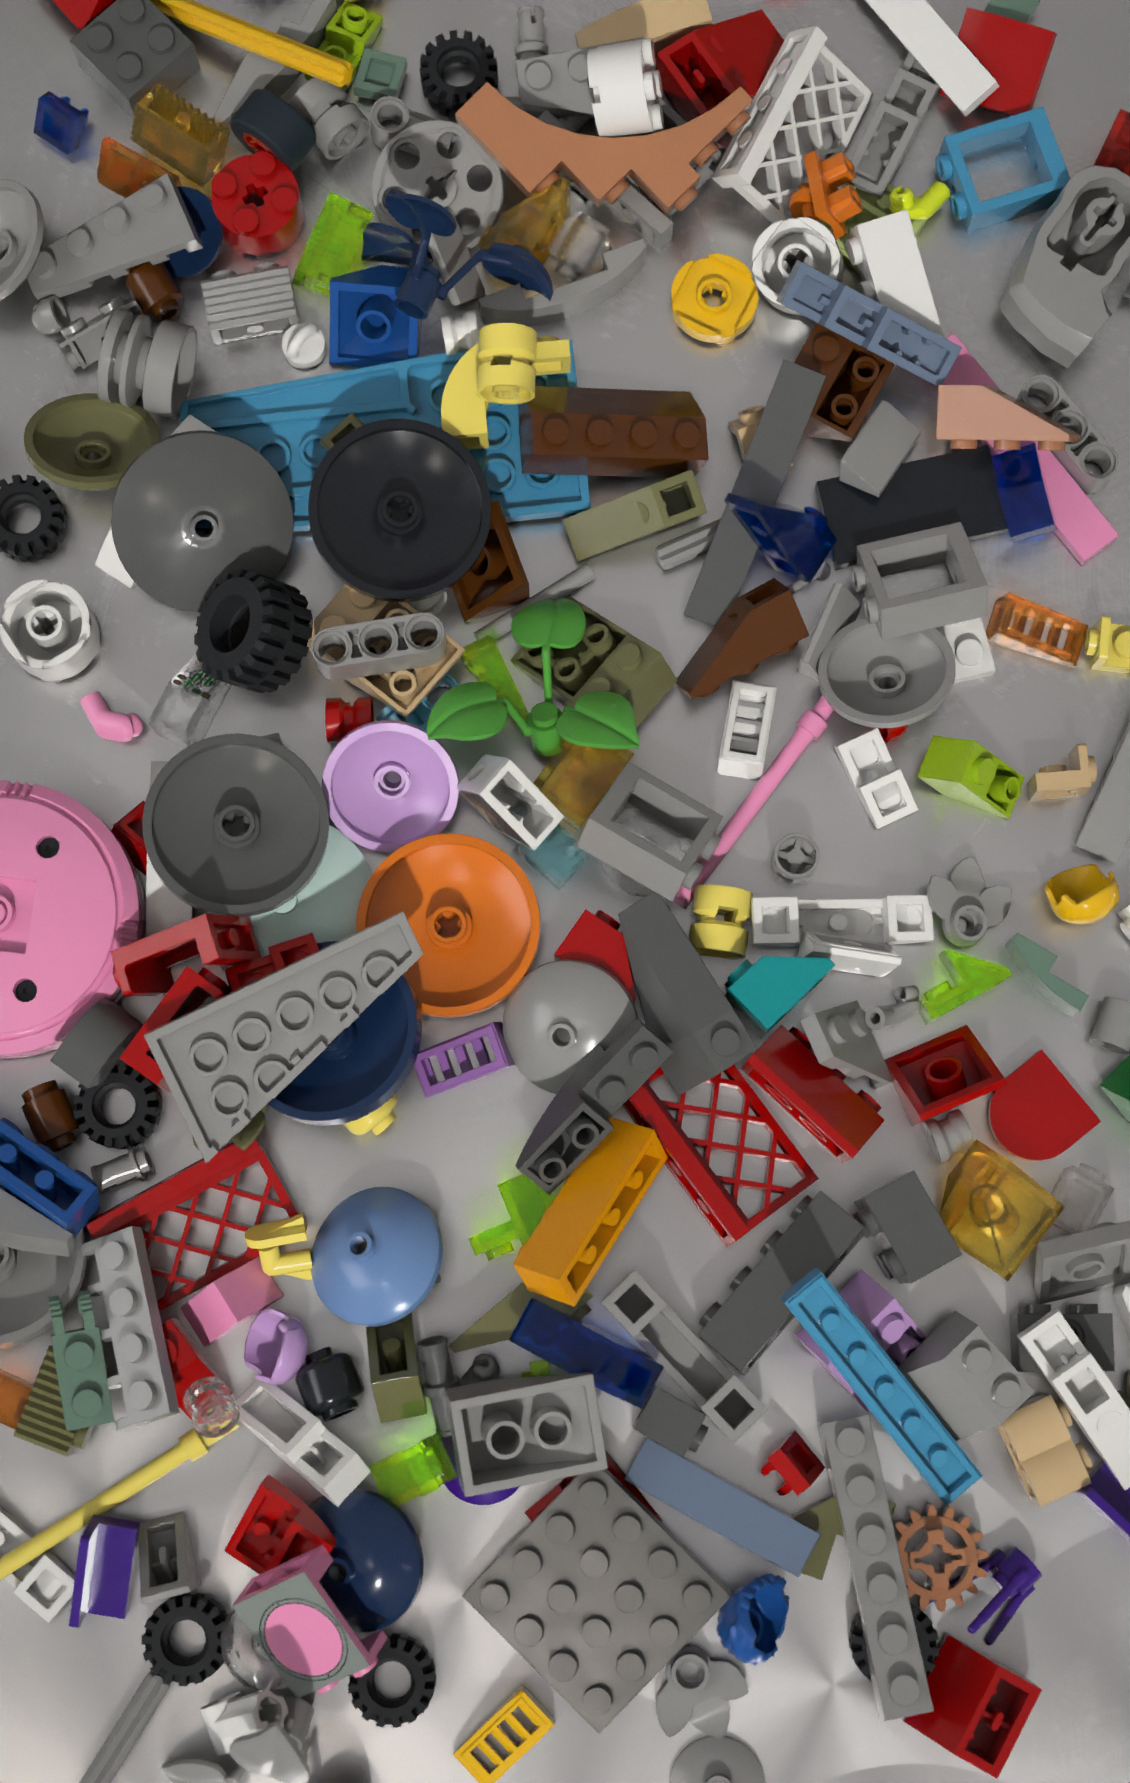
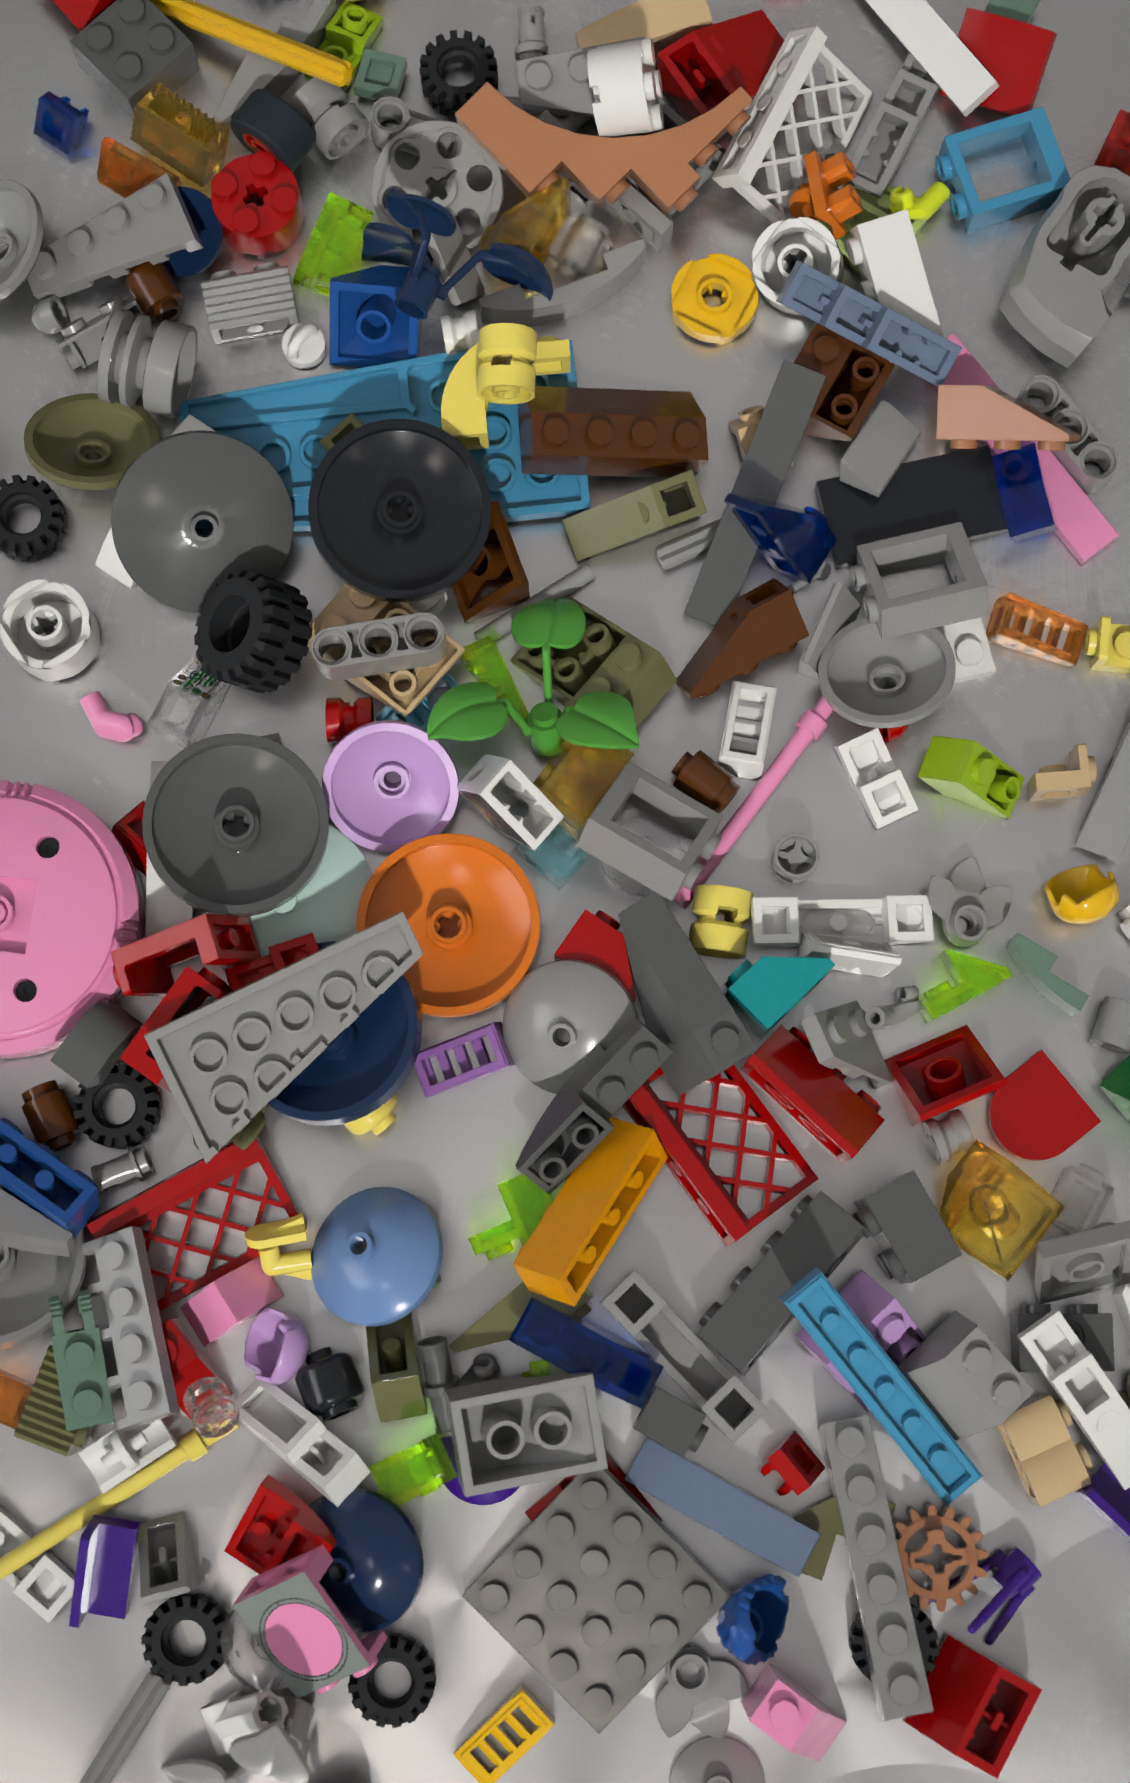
(126, 1452): none -> white hips
(705, 781): none -> reddish brown brick
(791, 1714): none -> bright pink slope

